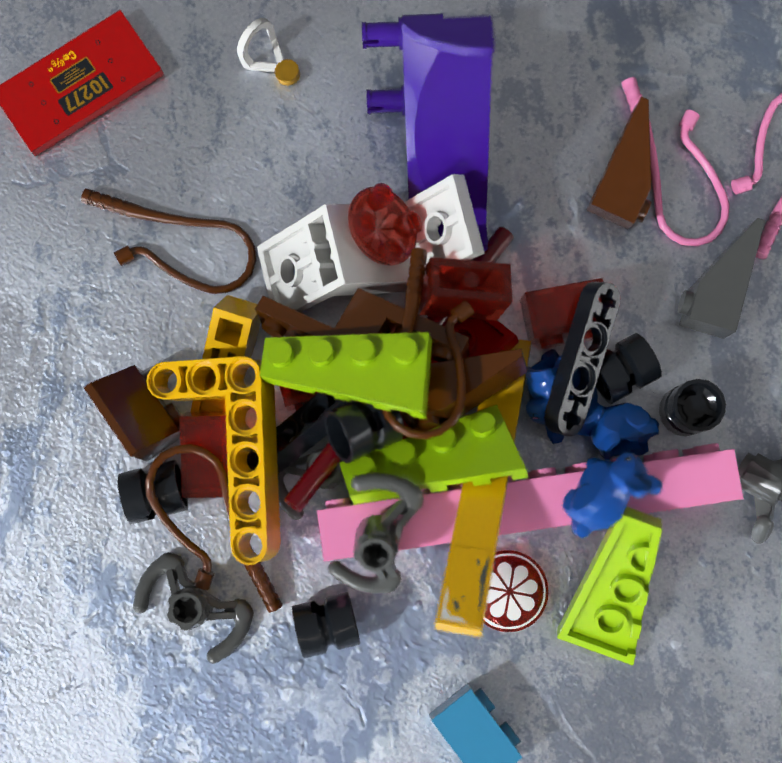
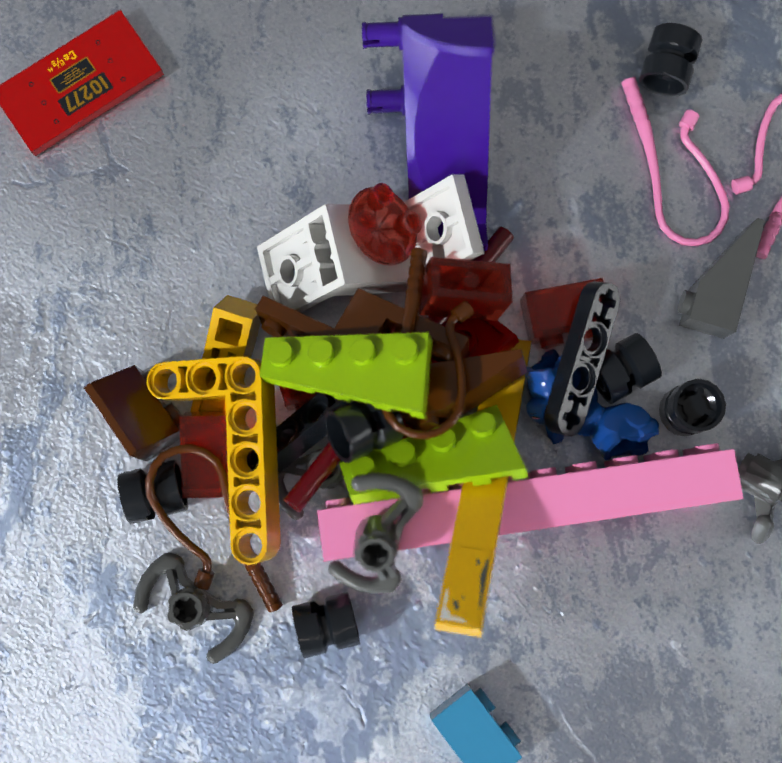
(127, 254): reddish brown piece -> none
(286, 70): white piece -> none
(516, 592): dish -> none
(605, 492): blue animal -> none
(615, 589): lime wing -> none
(627, 176): reddish brown slope -> none
(672, 59): none -> black wheel

